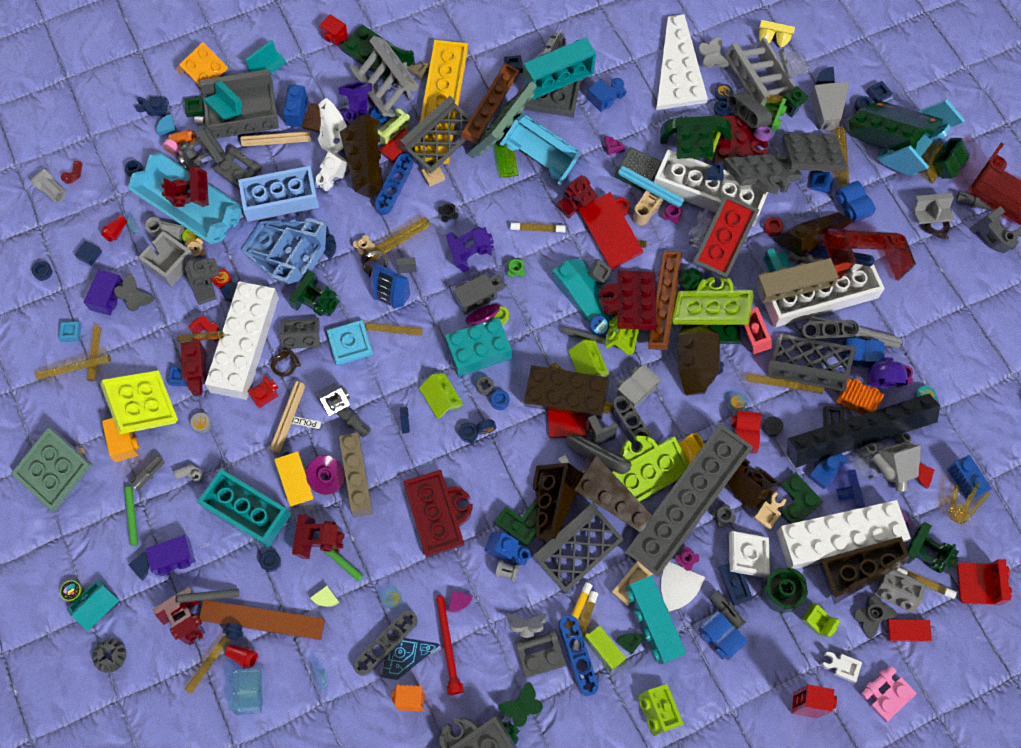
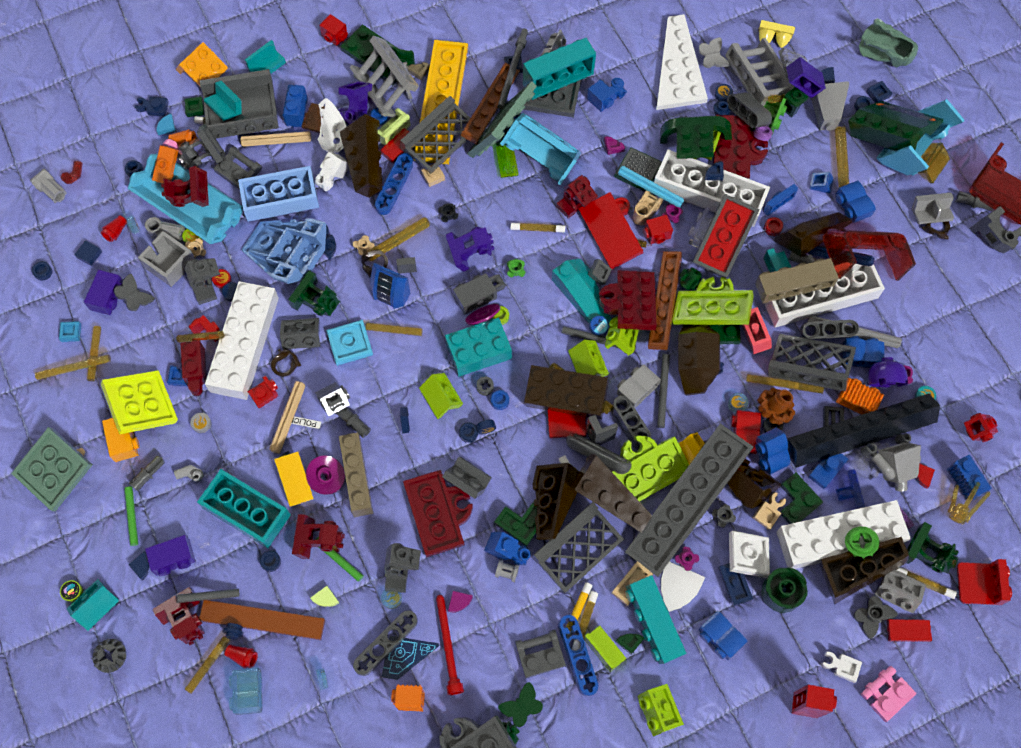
(165, 164): none -> orange plate
(399, 559): none -> dark grey tile
(467, 477): none -> dark grey bracket
(520, 45): none -> dark grey bar
(526, 627): light grey animal -> none
(658, 229): none -> red brick
(663, 391): none -> dark grey bar
(727, 610): dark grey pin -> none
(765, 171): dark grey plate -> none
(772, 451): none -> blue brick
(776, 405): none -> dark orange plant
(780, 199): none -> blue plate
(805, 77): none -> dark purple brick
(813, 152): dark grey plate -> none
(820, 621): lime bracket -> none
(853, 537): none -> bright green gear
(886, 44): none -> sand green hair
(951, 158): dark green brick -> none
(976, 424): none -> red brick

